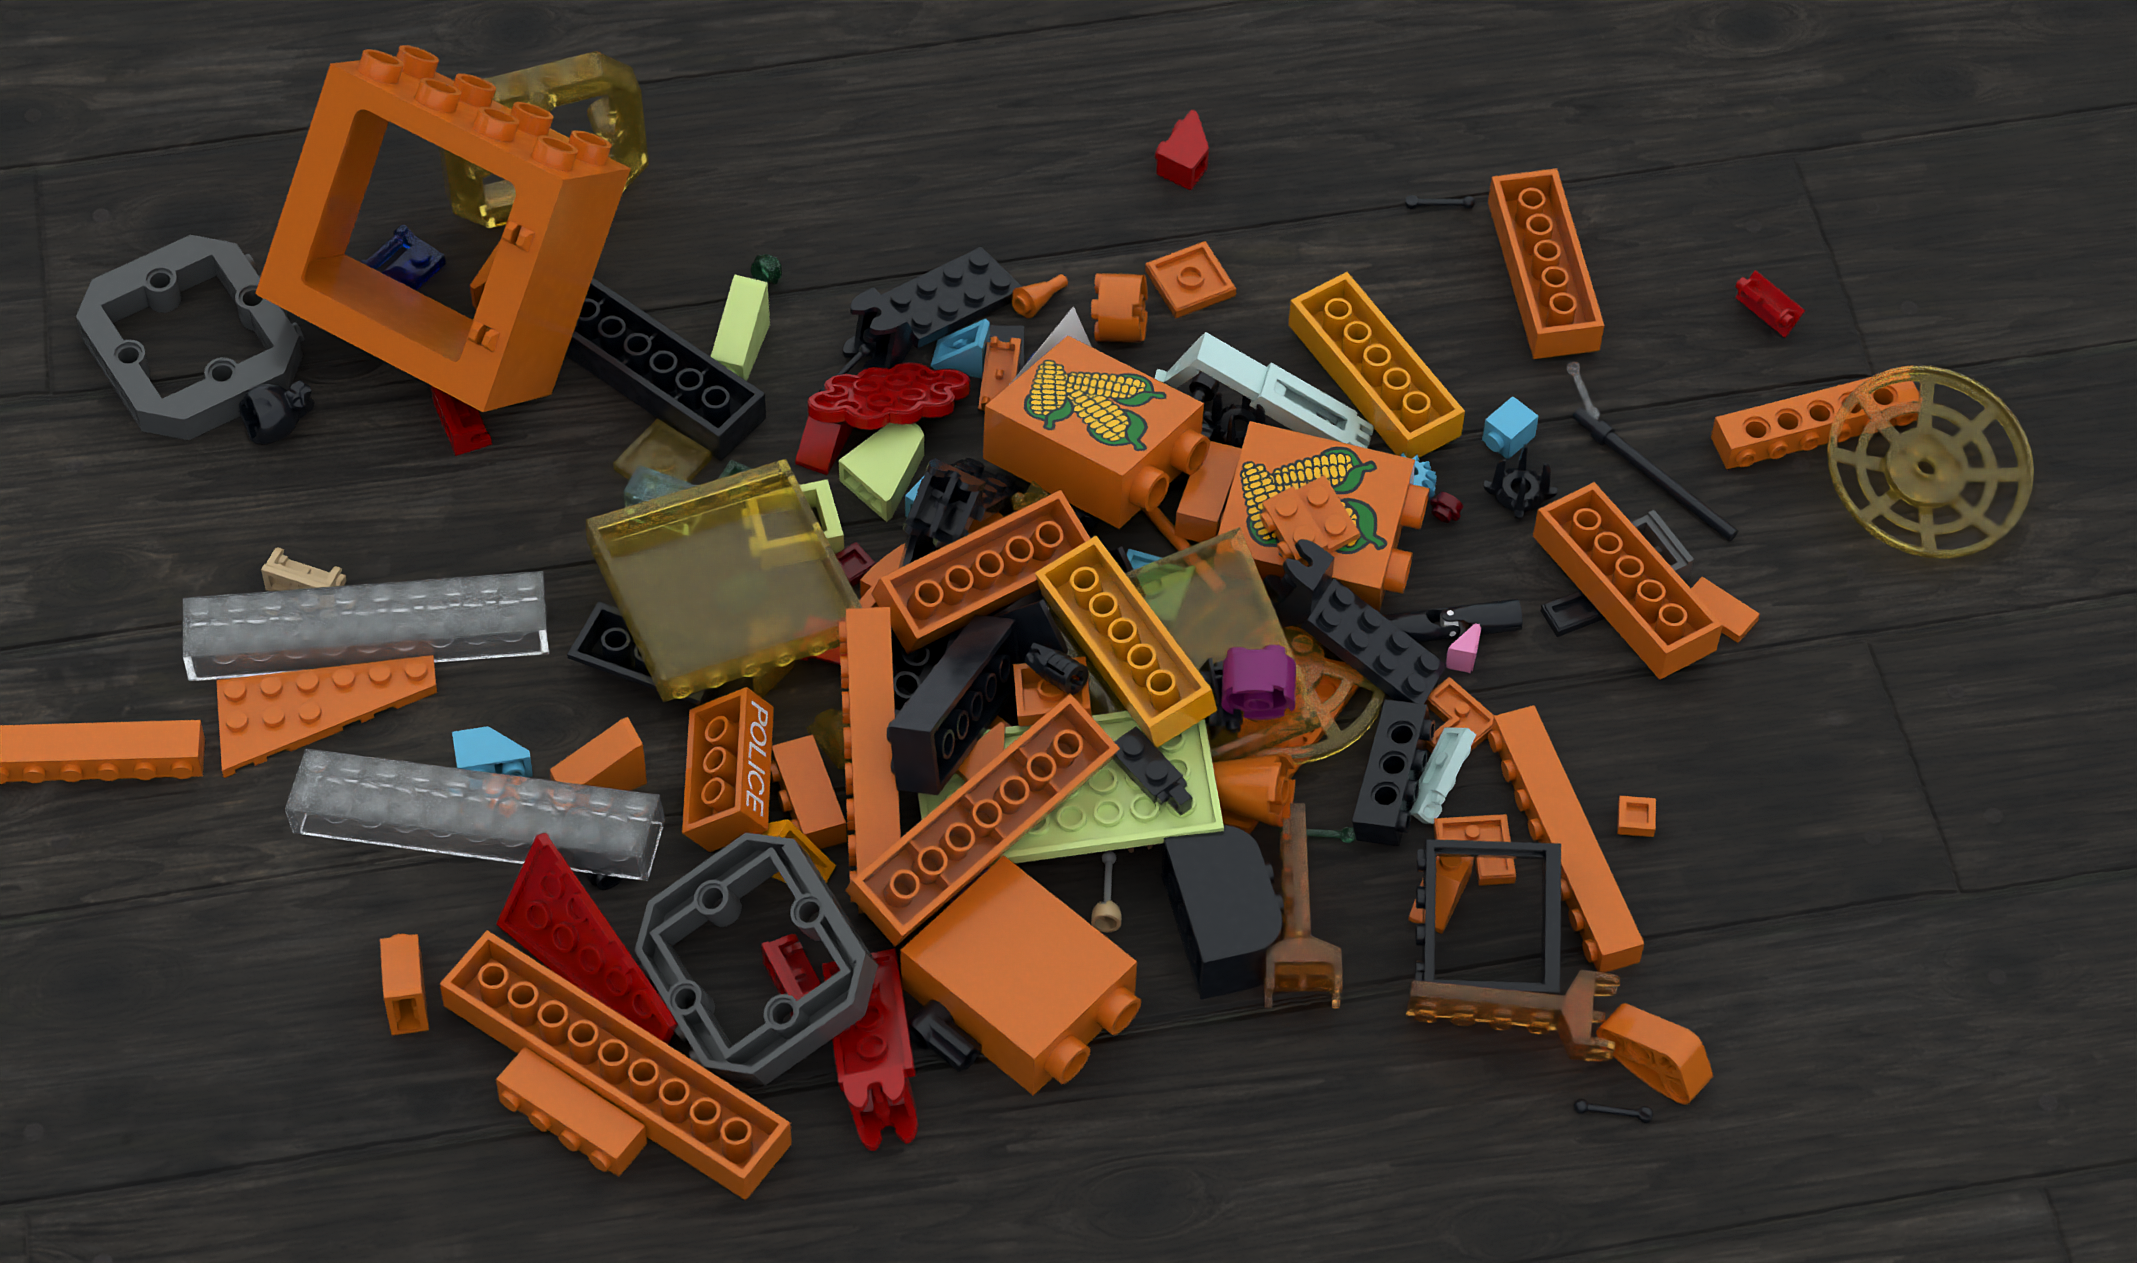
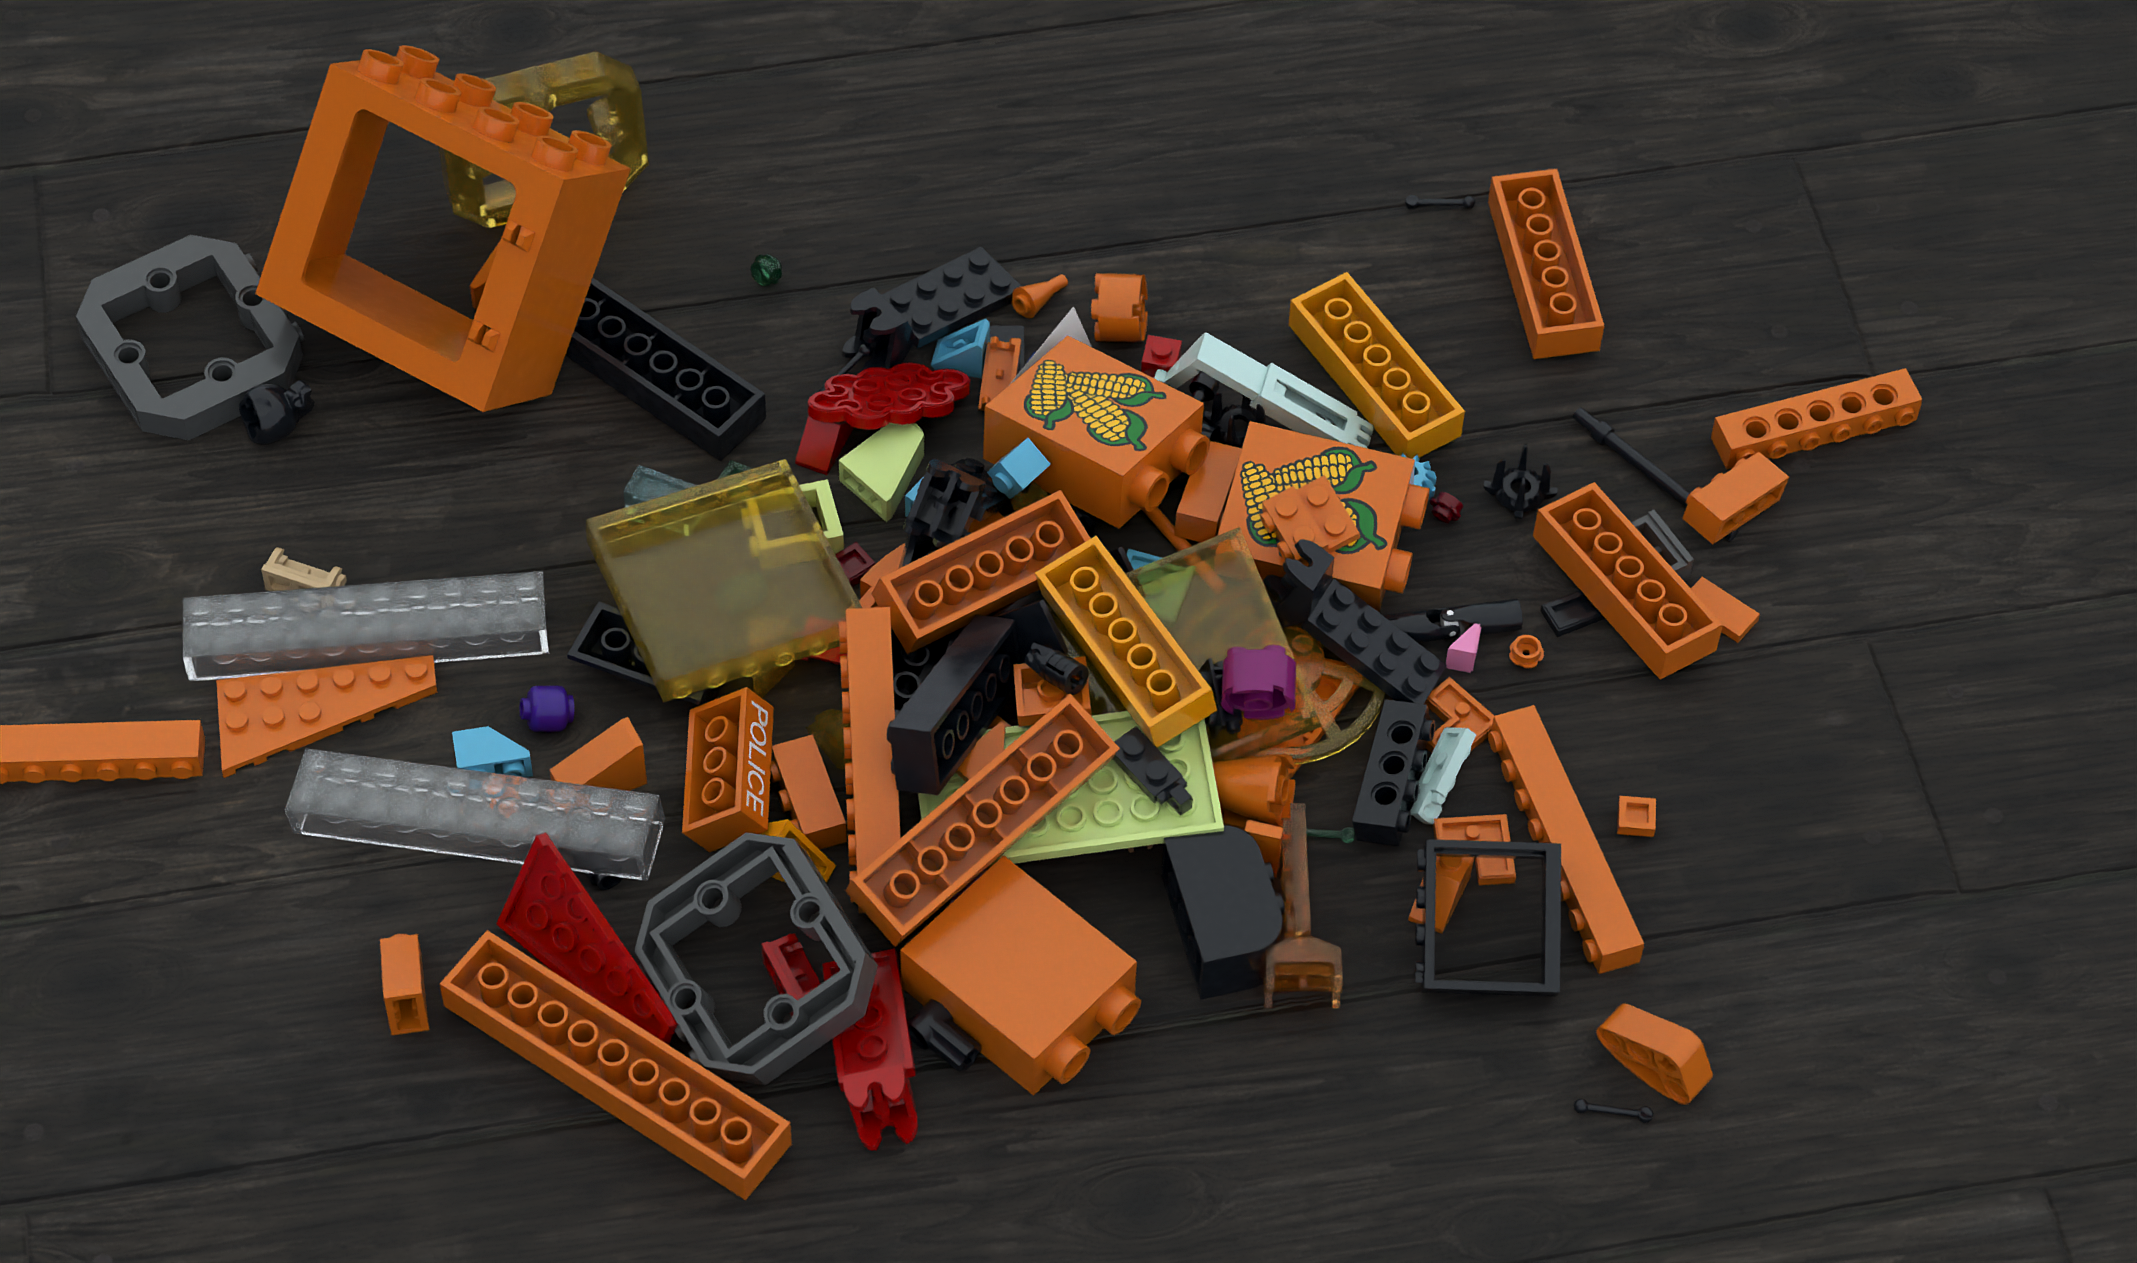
(414, 265): clear blue plate -> none
(461, 423): red hinge -> none
(547, 708): none -> dark purple head
(571, 1112): orange brick -> none
(664, 451): clear yellow tile -> none
(742, 325): yellowish green slope -> none
(1018, 468): none -> medium azure slope
(1107, 914): tan hinge -> none
(1160, 354): none -> red brick
(1184, 154): red slope -> none
(1190, 279): orange tile -> none
(1269, 841): none -> orange tile
(1510, 428): medium azure brick -> none
(1526, 644): none -> orange plate
(1536, 1011): clear orange hinge -> none
(1574, 368): clear hinge -> none
(1735, 497): none -> orange brick
(1769, 303): red hinge -> none
(1937, 449): clear yellow dish -> none

